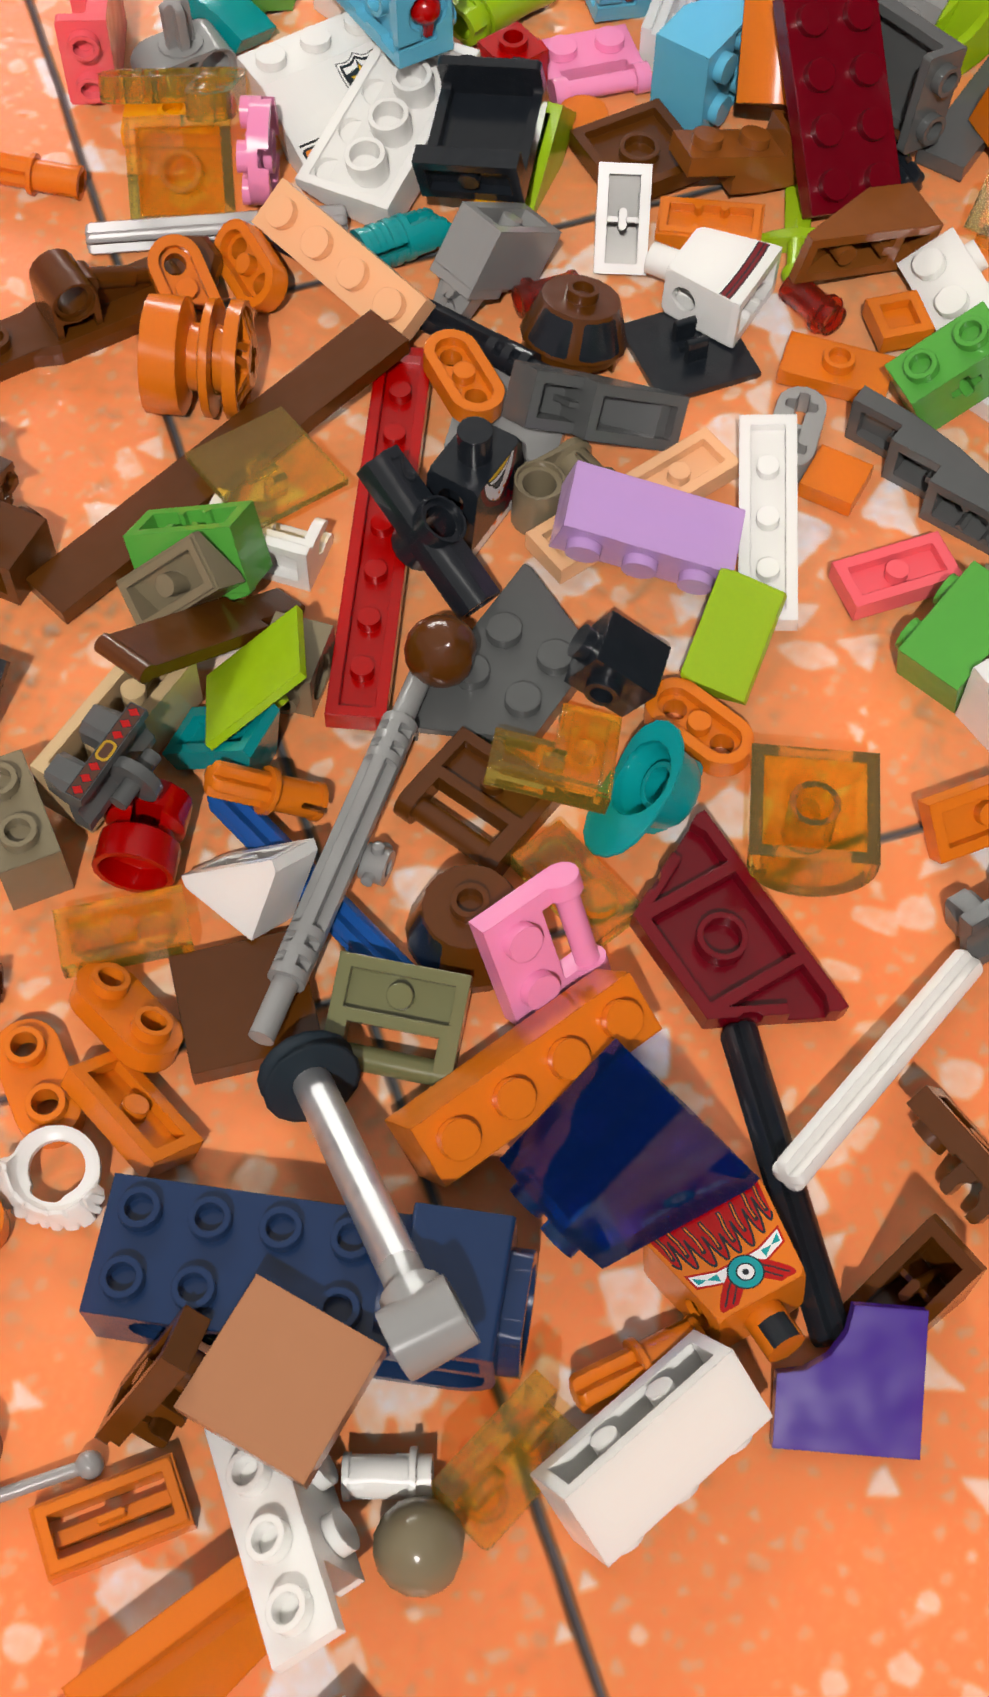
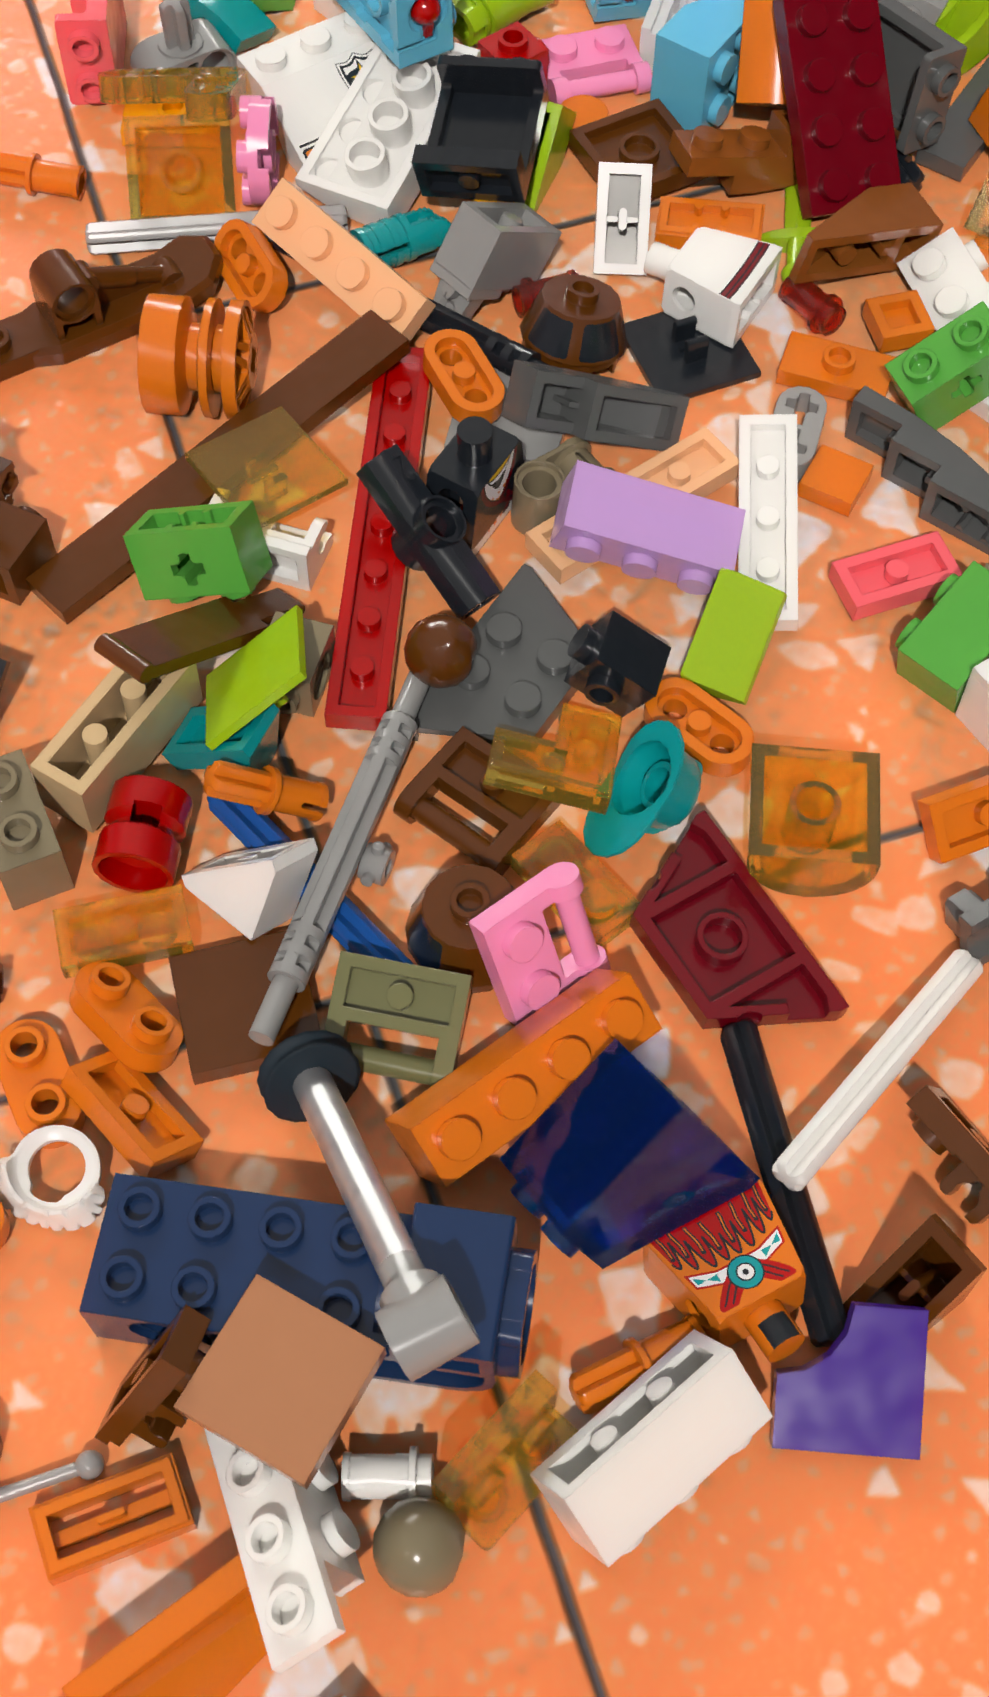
(116, 769): dark grey hips -> none
(178, 579): dark tan slope -> none
(193, 282): orange plate -> none

